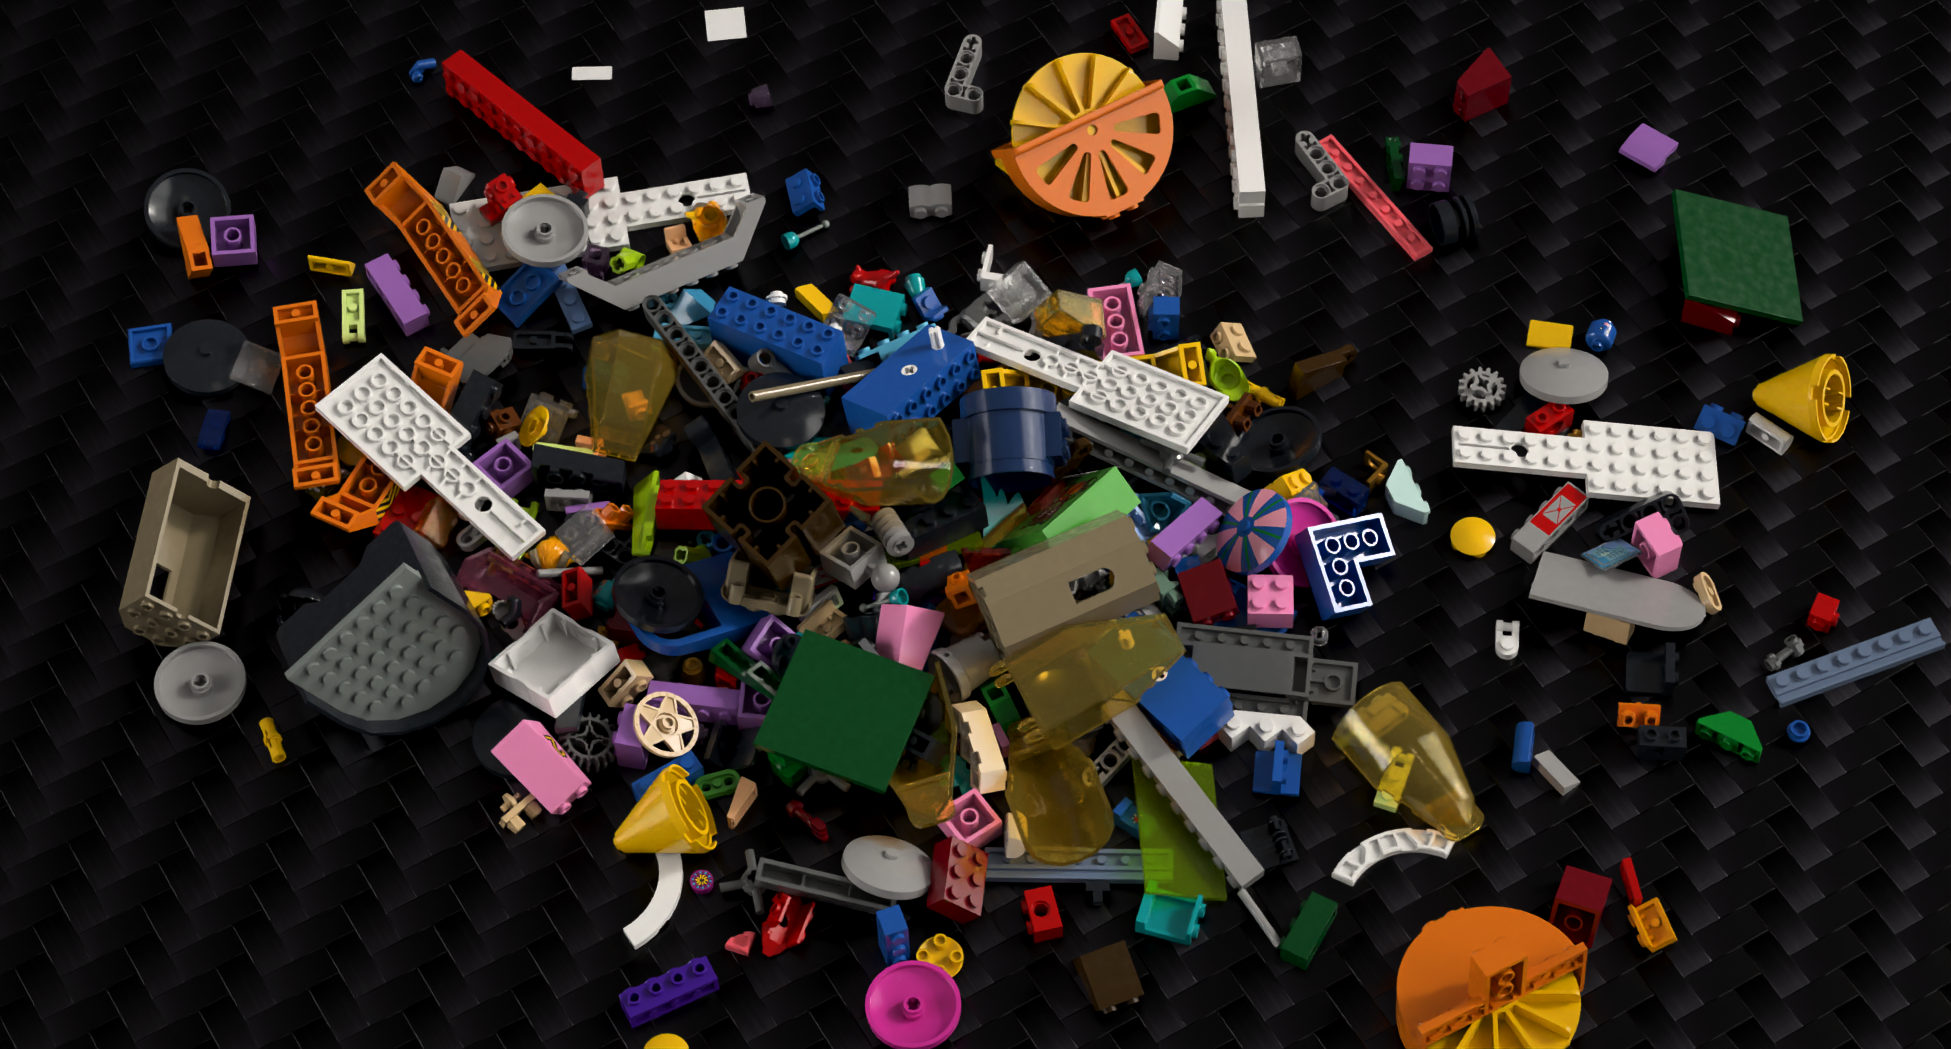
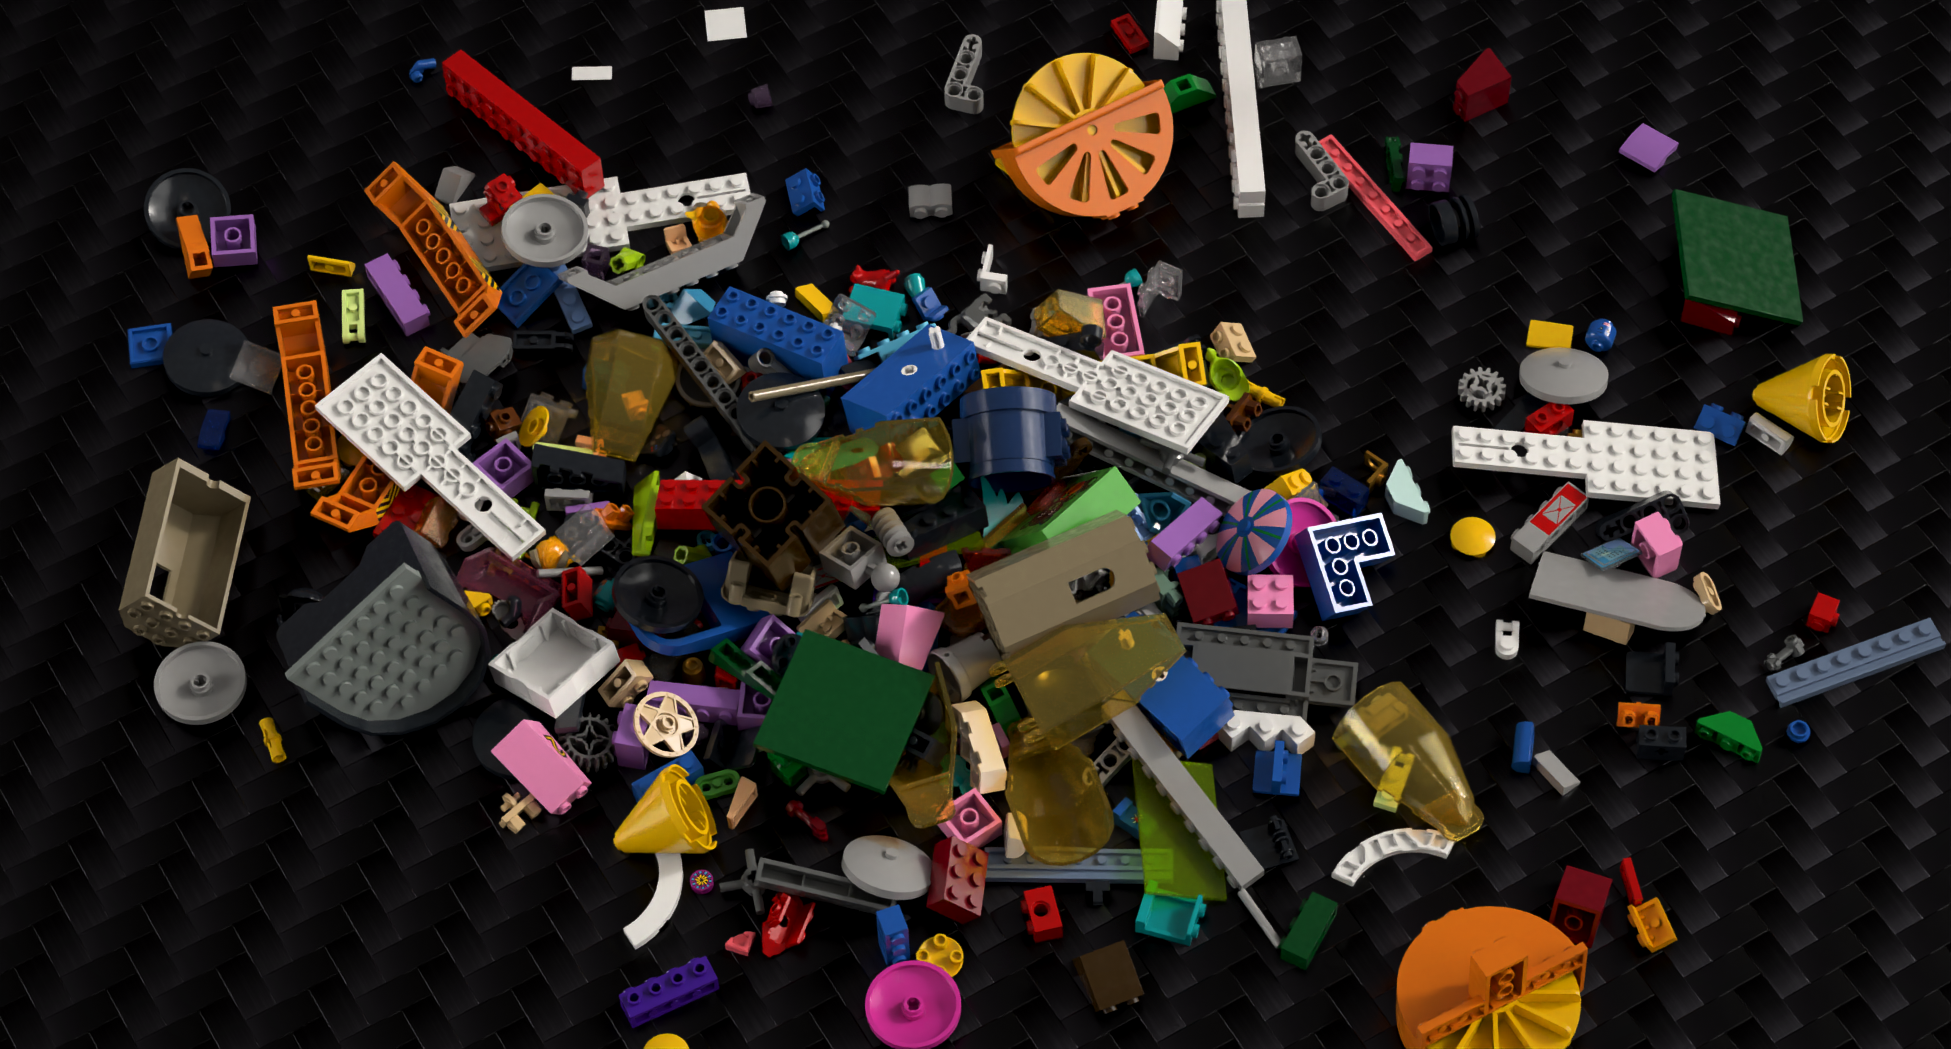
(1019, 292): clear brick -> none
(1164, 318): blue brick -> none
(1319, 370): dark brown piece -> none

